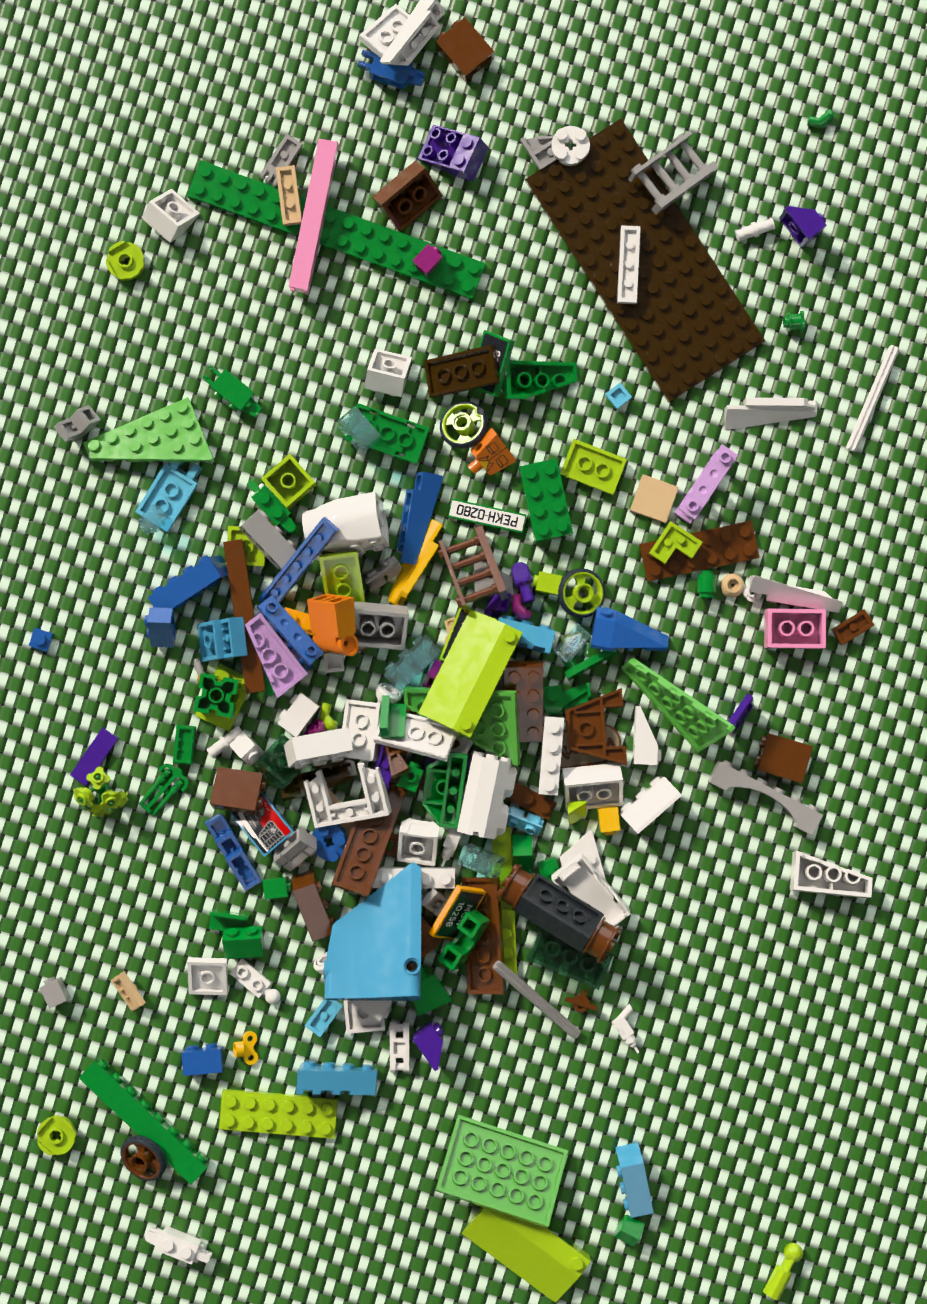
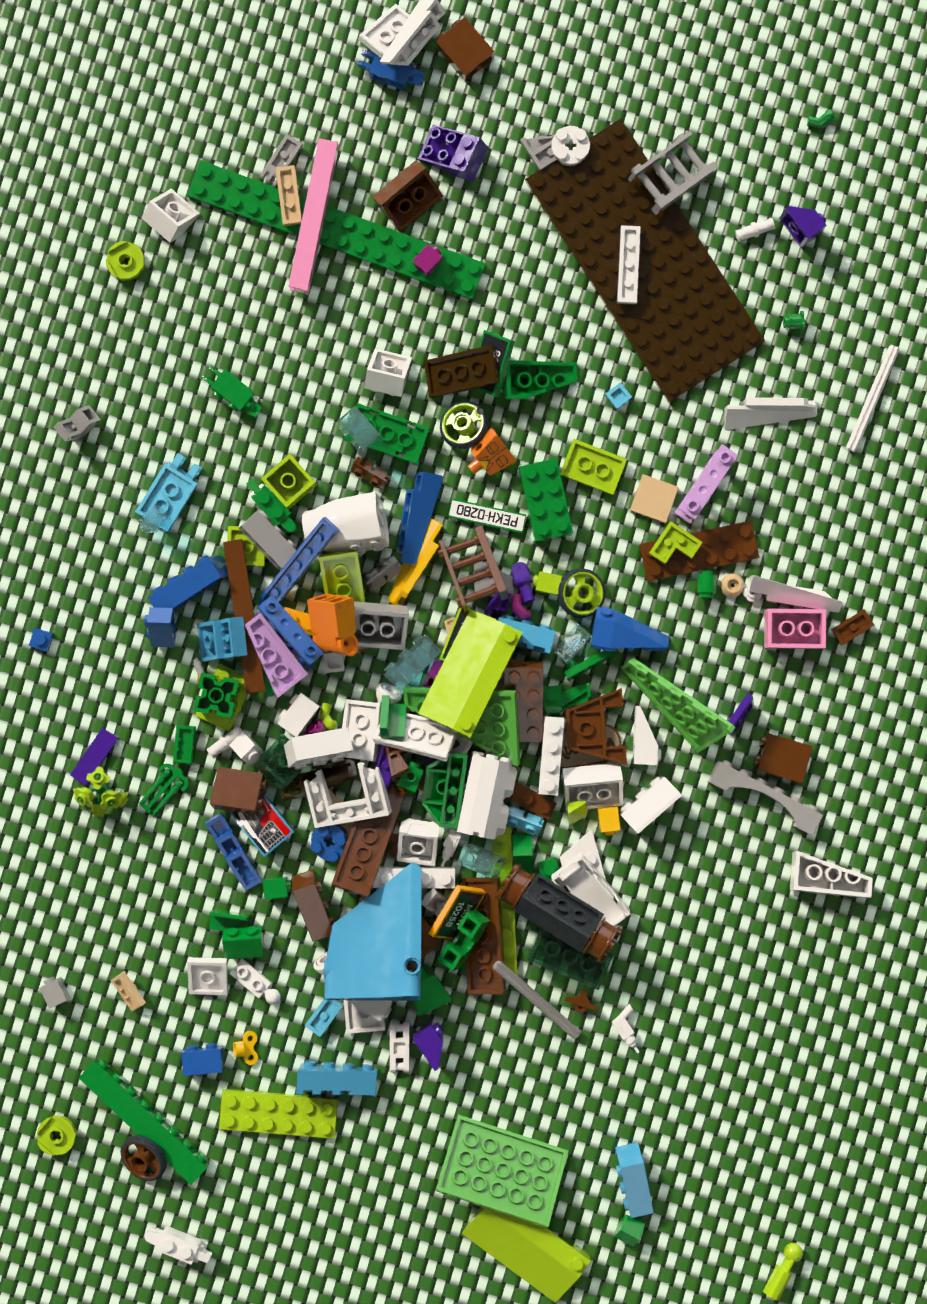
(163, 435): wing -> none
(295, 849): light grey brick -> none
(377, 478): none -> reddish brown hinge

